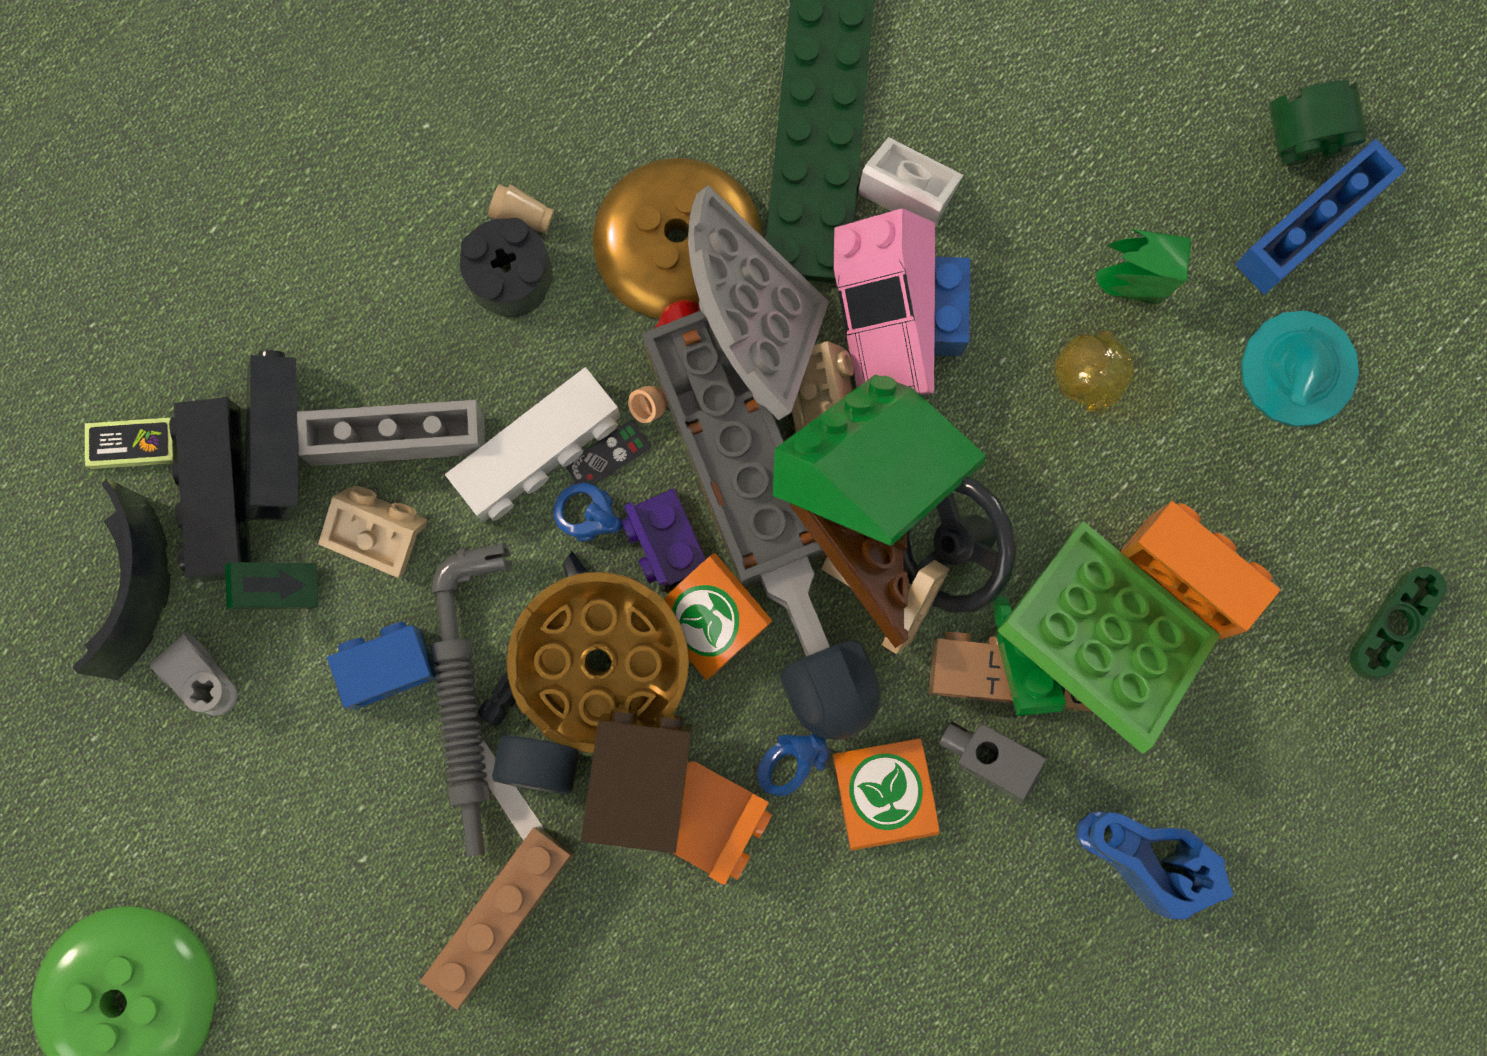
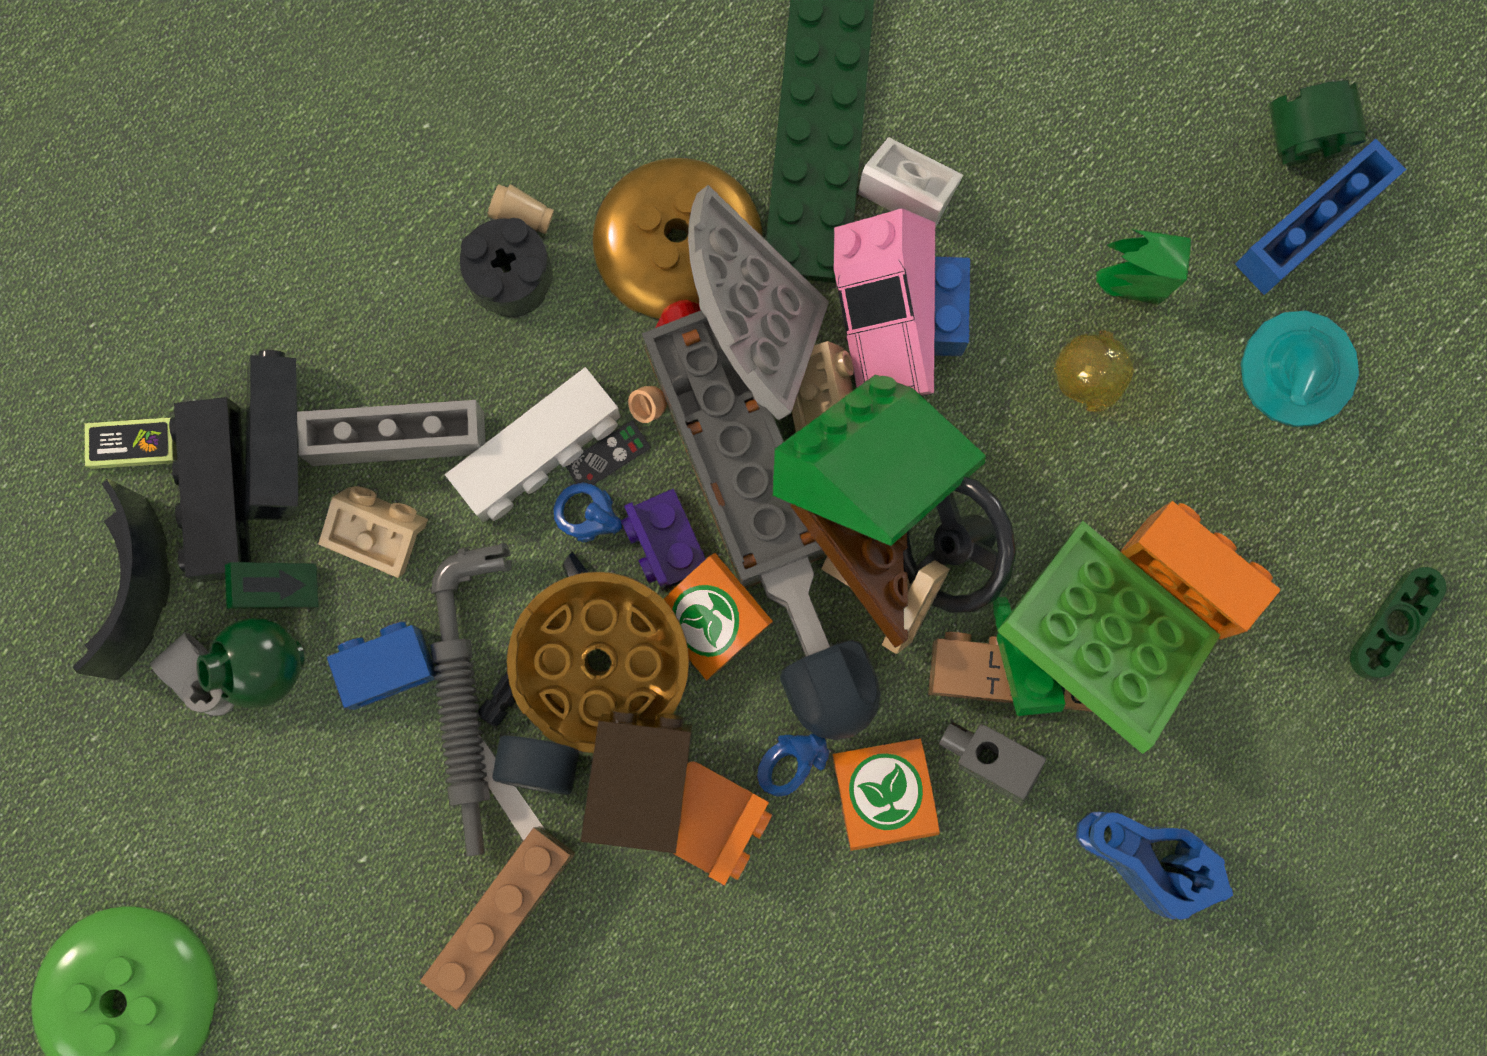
(251, 663): none -> dark green brick

